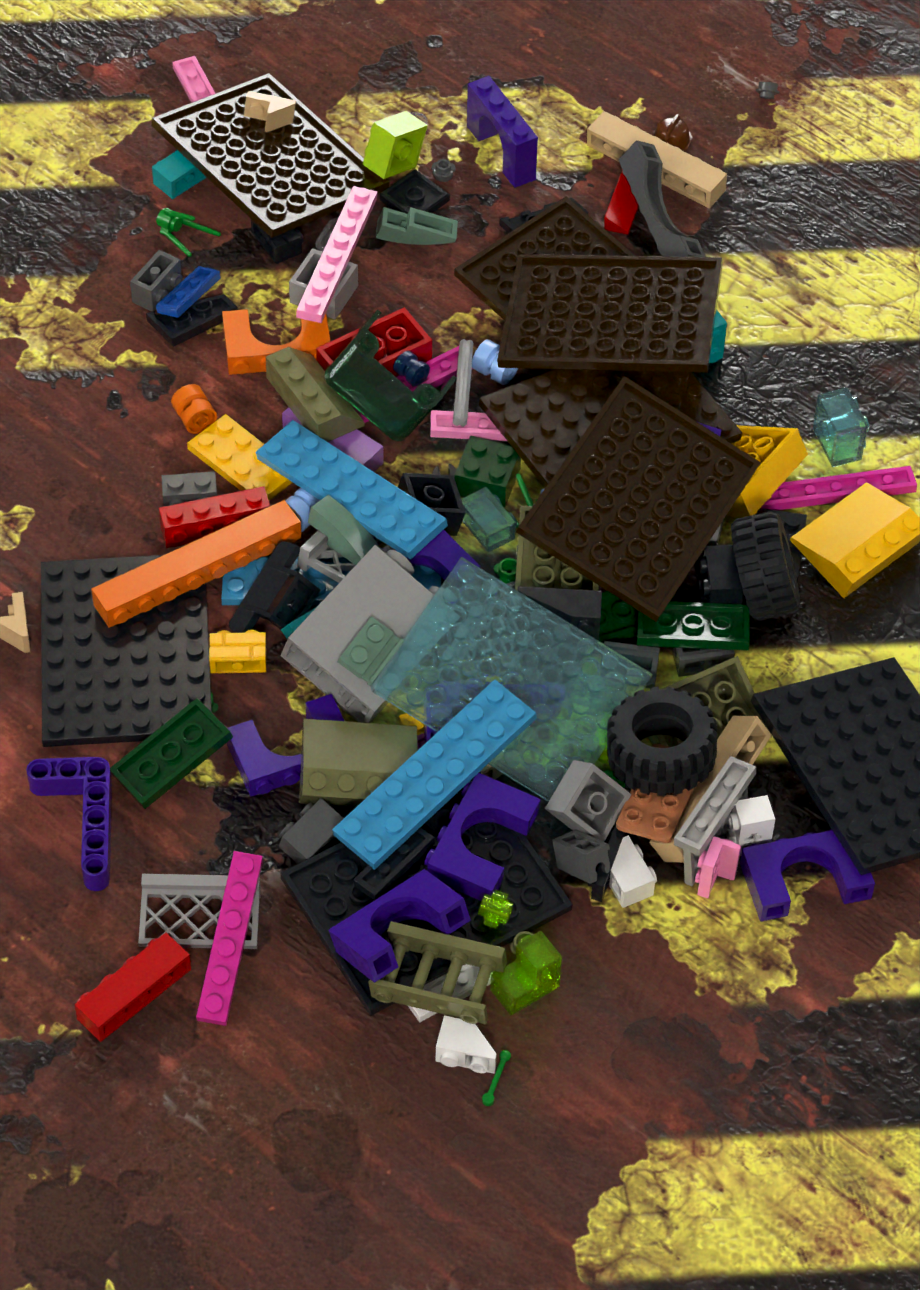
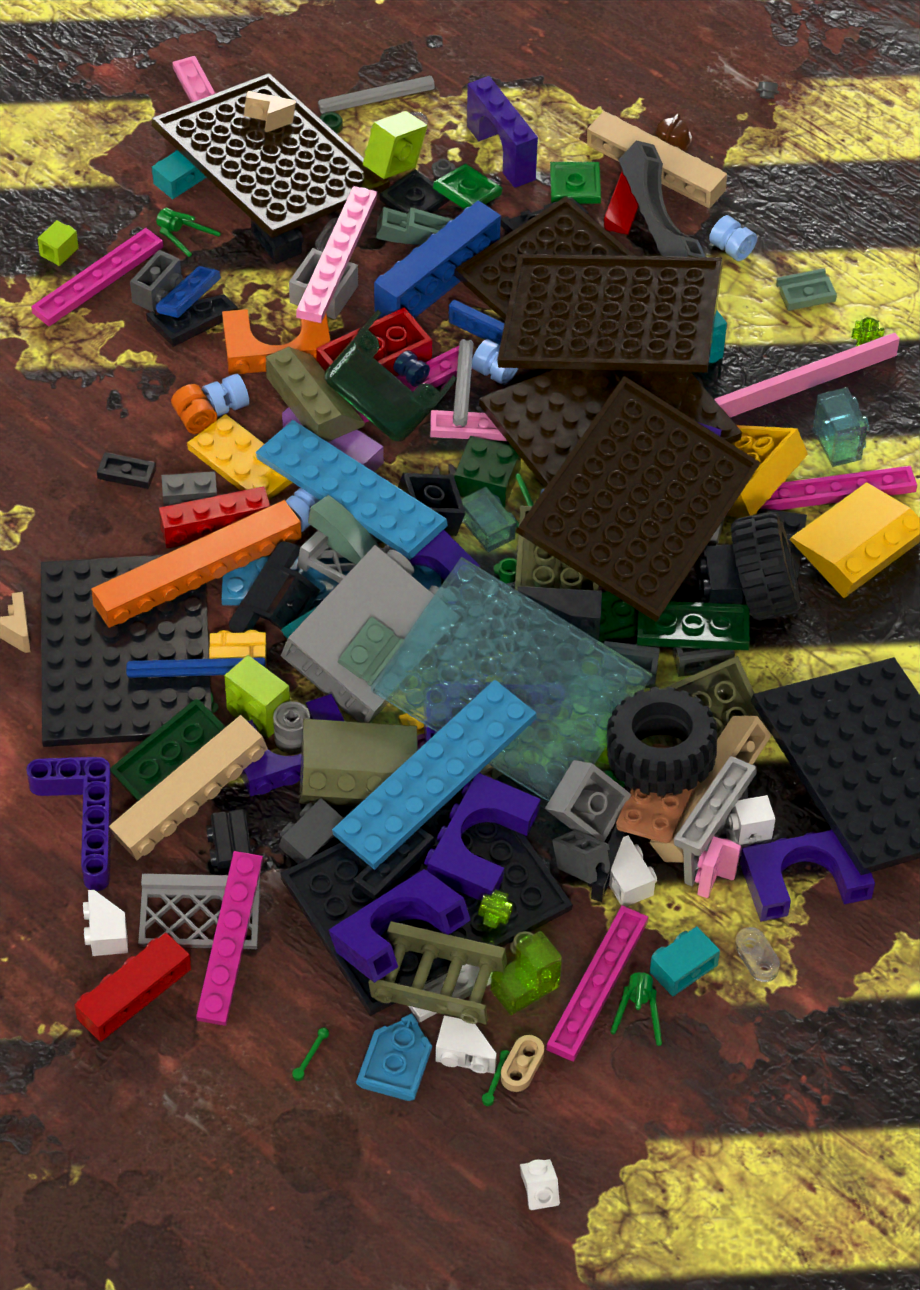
(58, 243): none -> lime brick
(97, 277): none -> dark pink plate
(107, 926): none -> white slope
(126, 470): none -> black plate
(189, 667): none -> blue axle
(189, 787): none -> tan brick
(229, 834): none -> black brick
(234, 394): none -> light blue wheel
(255, 694): none -> lime brick
(289, 725): none -> light grey wheel
(298, 1073): none -> green hinge
(333, 120): none -> dark green tile
(376, 94): none -> light grey axle
(396, 1060): none -> dark azure tile
(430, 268): none -> blue brick
(467, 186): none -> green plate
(475, 322): none -> blue tile
(520, 1065): none -> tan plate
(540, 1184): none -> white bracket
(575, 180): none -> green plate
(597, 983): none -> dark pink plate
(639, 992): none -> green plant
(684, 960): none -> teal brick
(732, 238): none -> light blue wheel
(759, 956): none -> clear plate
(806, 289): none -> sand green plate
(809, 375): none -> bright pink tile
(867, 331): none -> clear neon green gear

